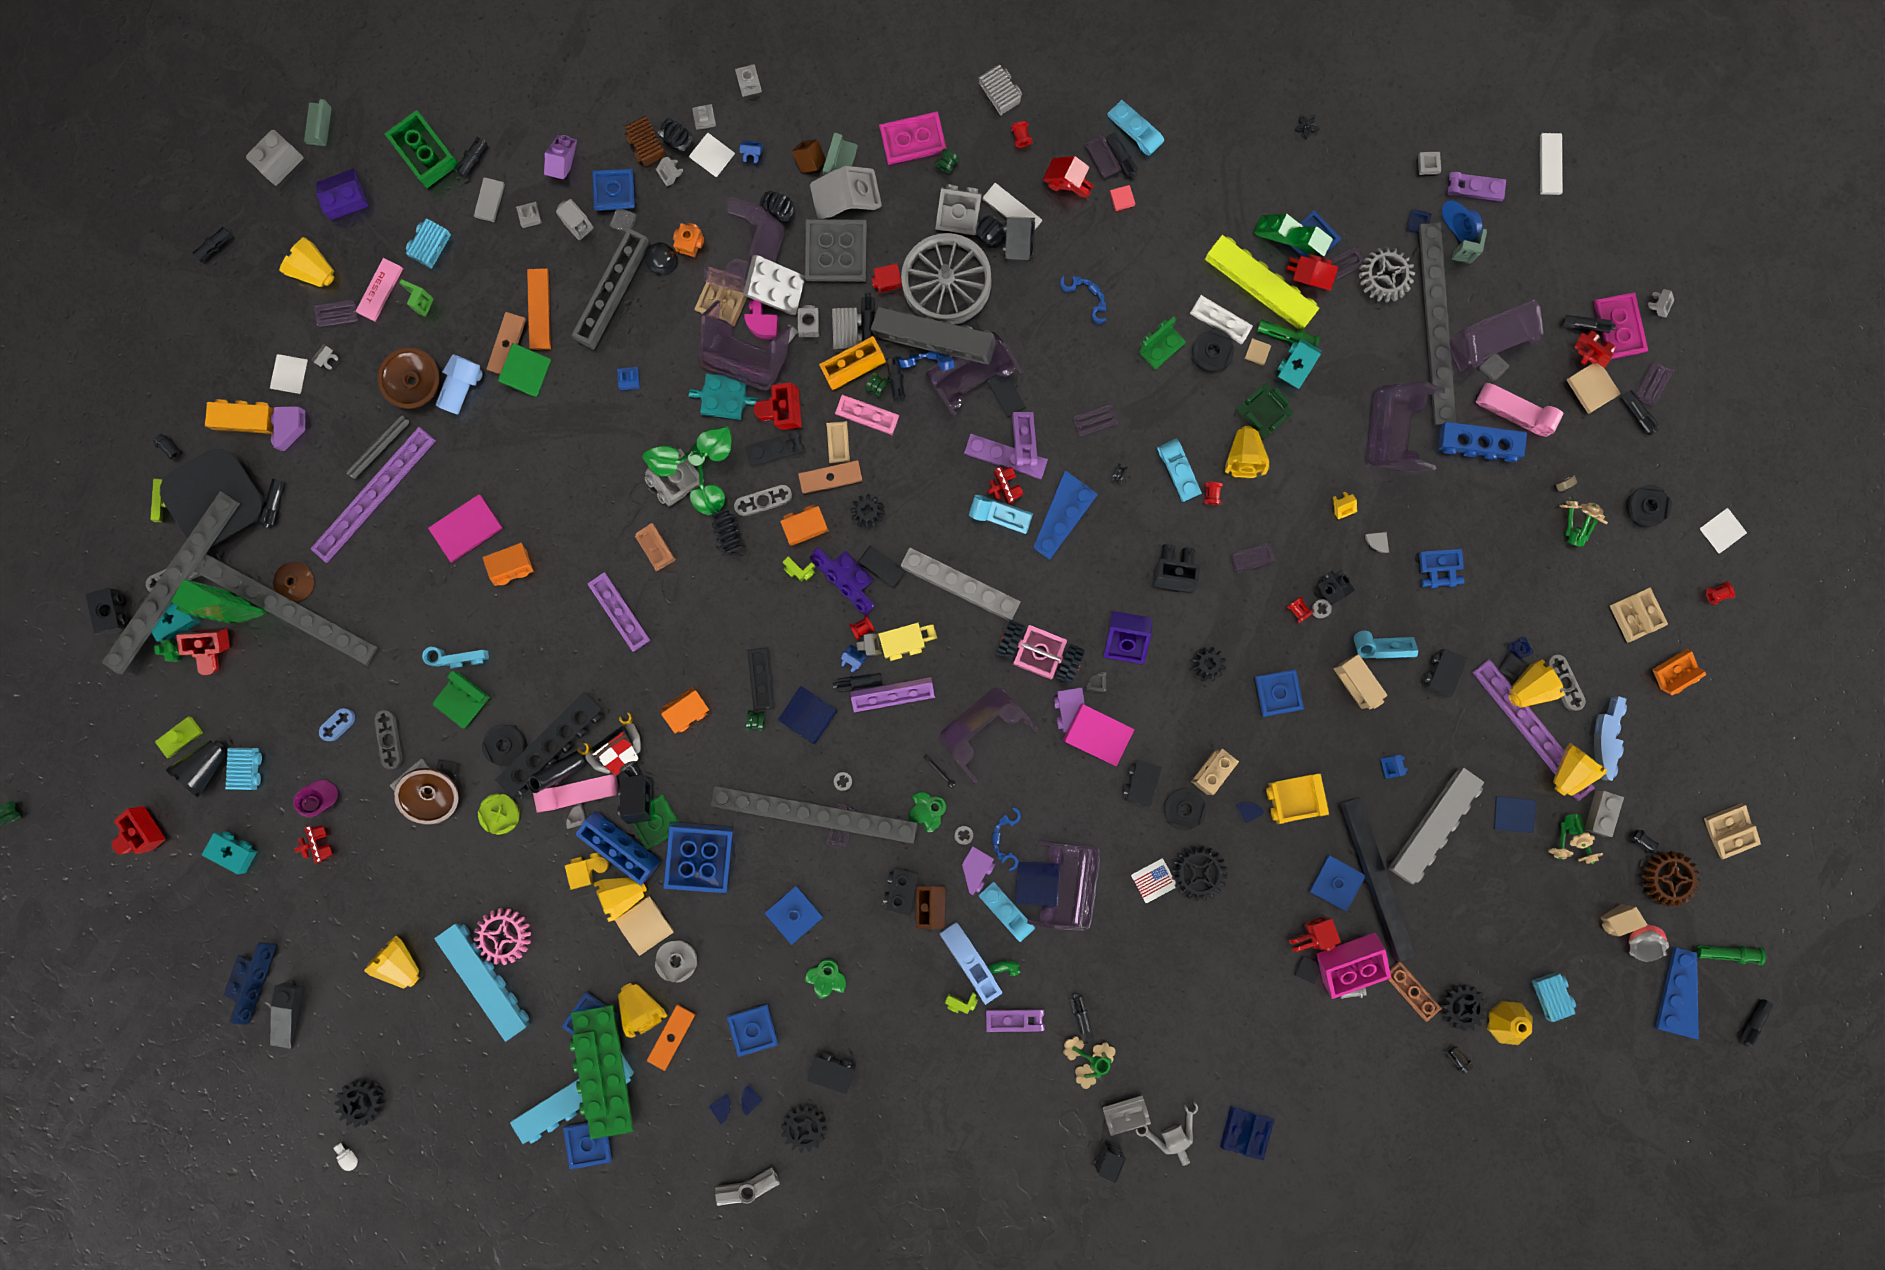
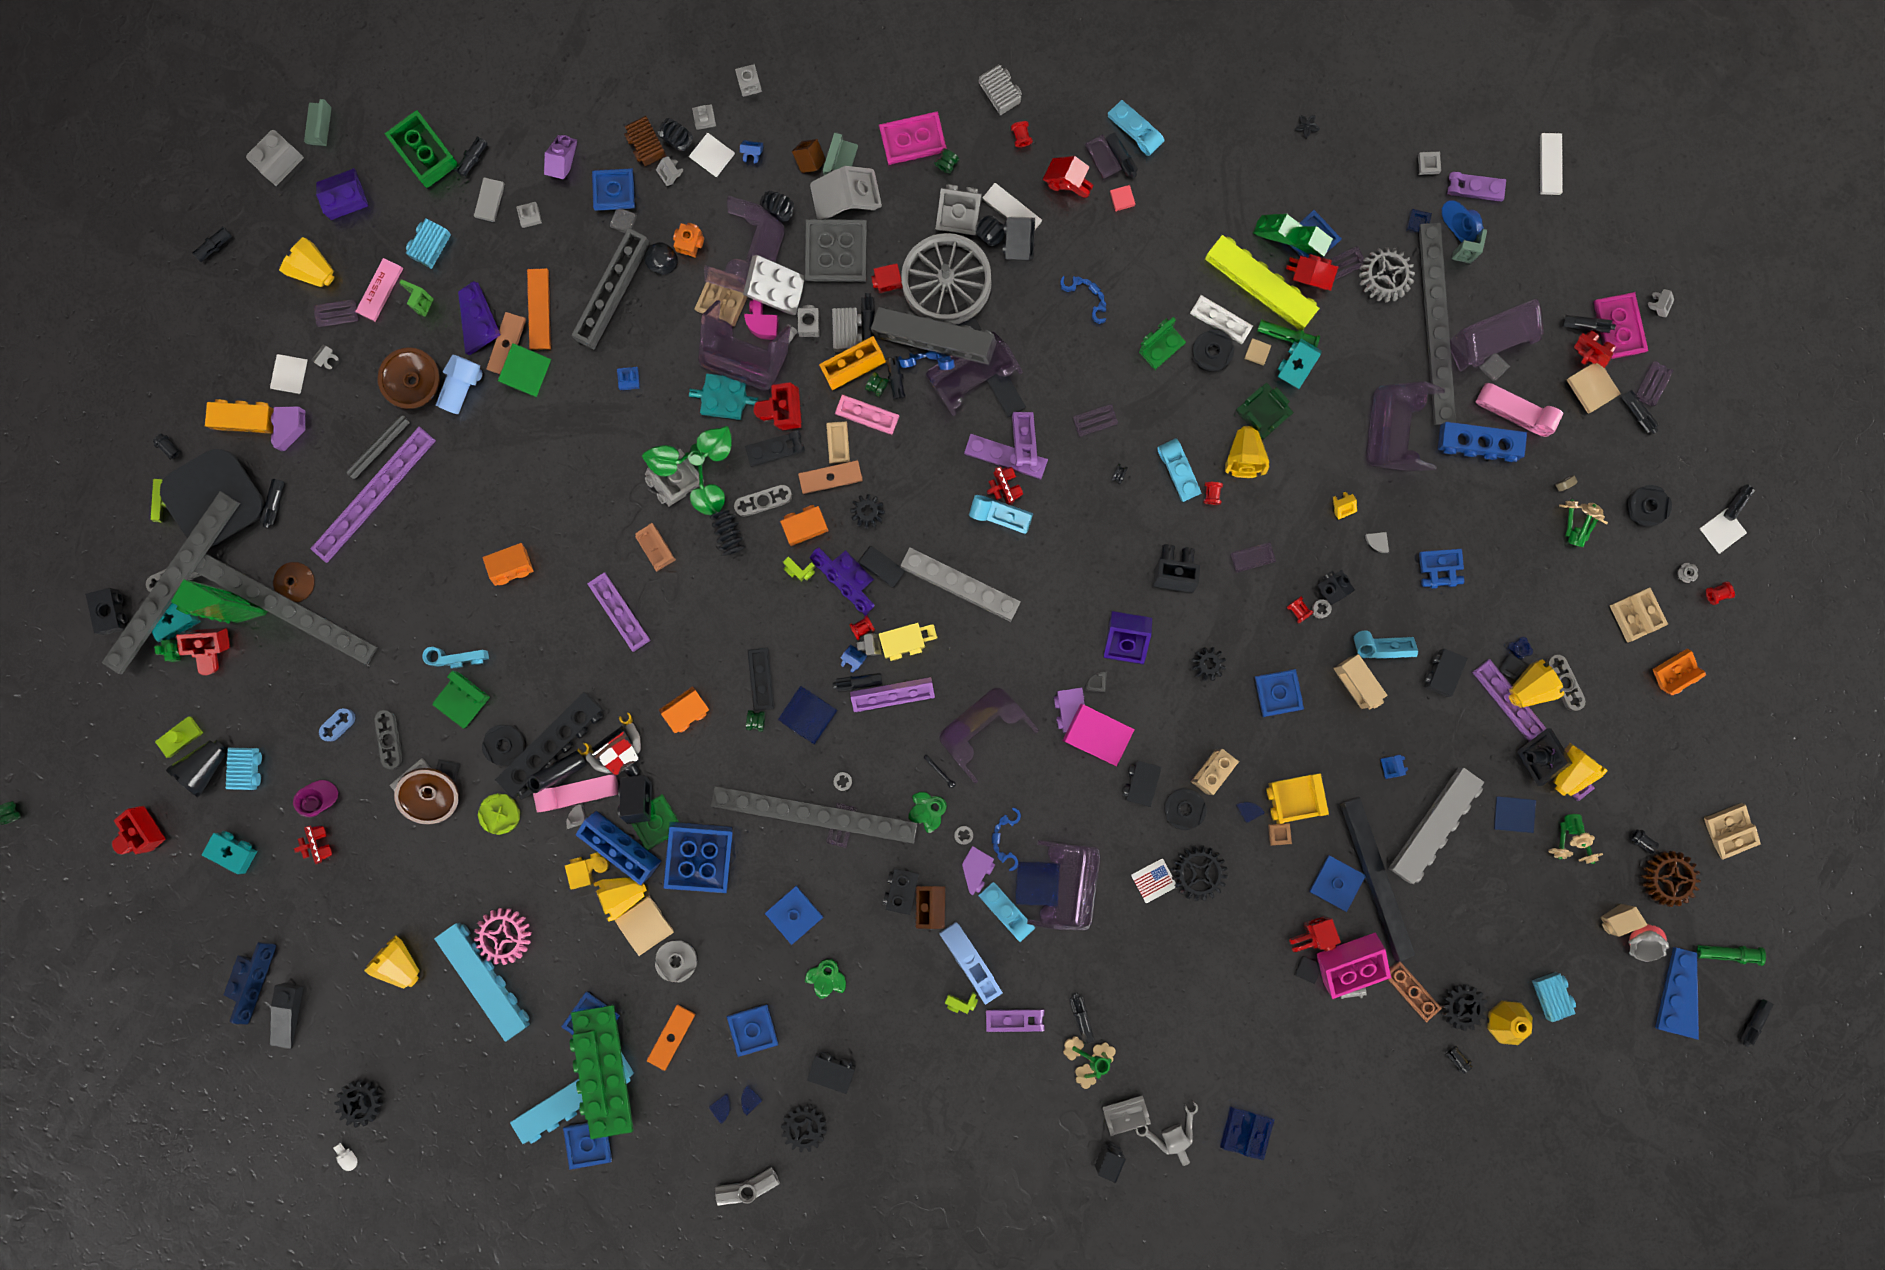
(465, 528): dark pink tile -> none
(476, 318): none -> dark purple wing
(574, 219): light grey brick -> none
(638, 1010): yellow cone -> none
(1001, 966): green arm -> none
(1040, 652): brick -> none
(1065, 511): blue wing -> none
(1279, 834): none -> medium nougat tile
(1539, 755): none -> black plate
(1604, 813): light grey brick -> none
(1606, 747): light blue slope -> none
(1682, 572): none -> light grey plate
(1739, 502): none -> black axle

